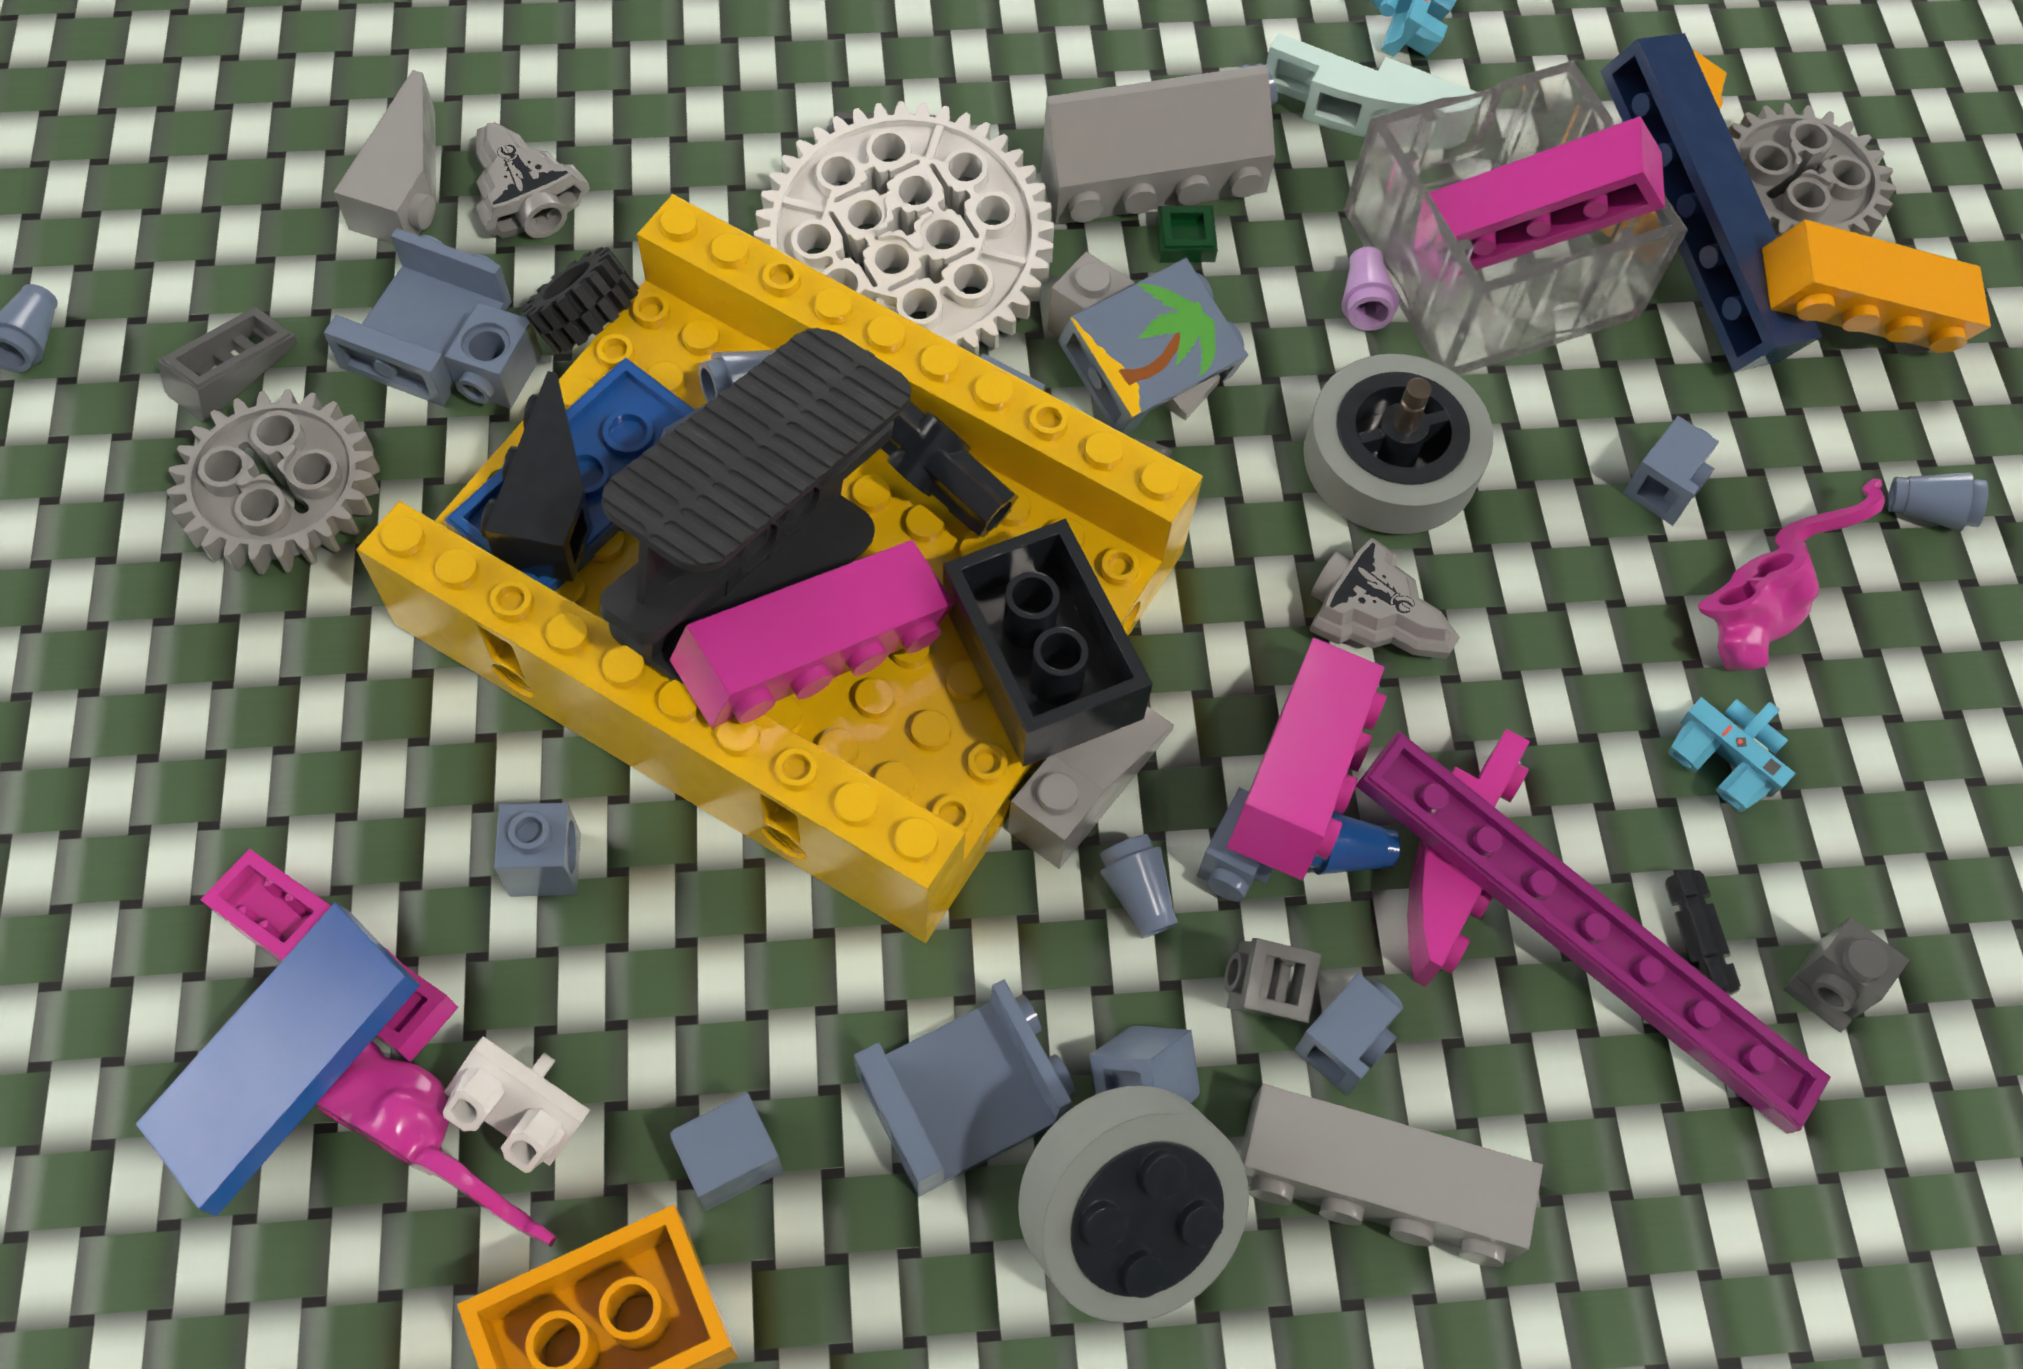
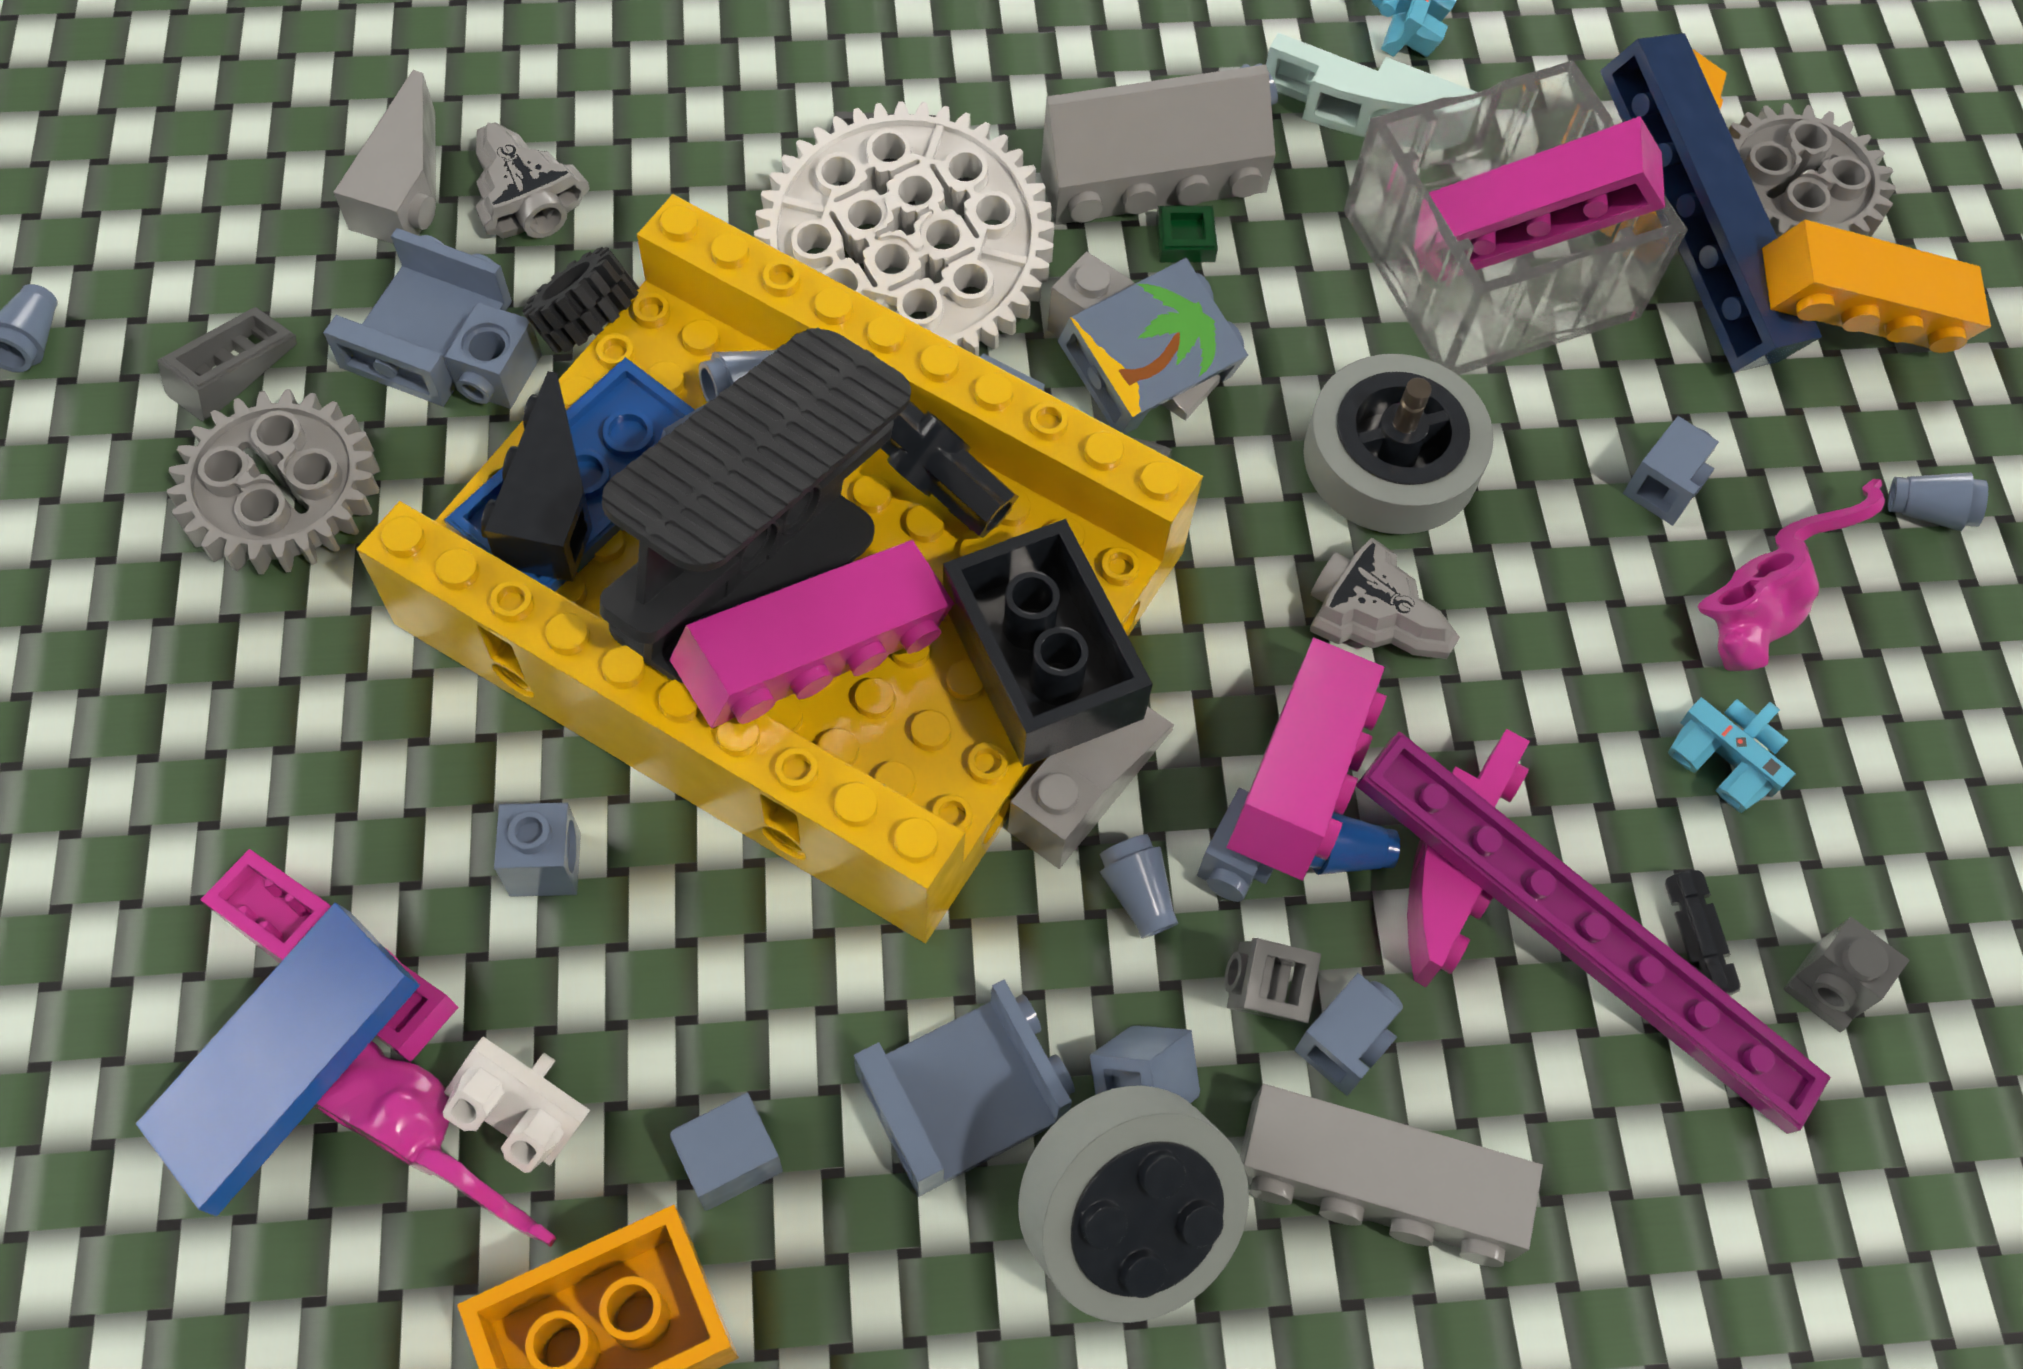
(1369, 292): lavender cone -> none

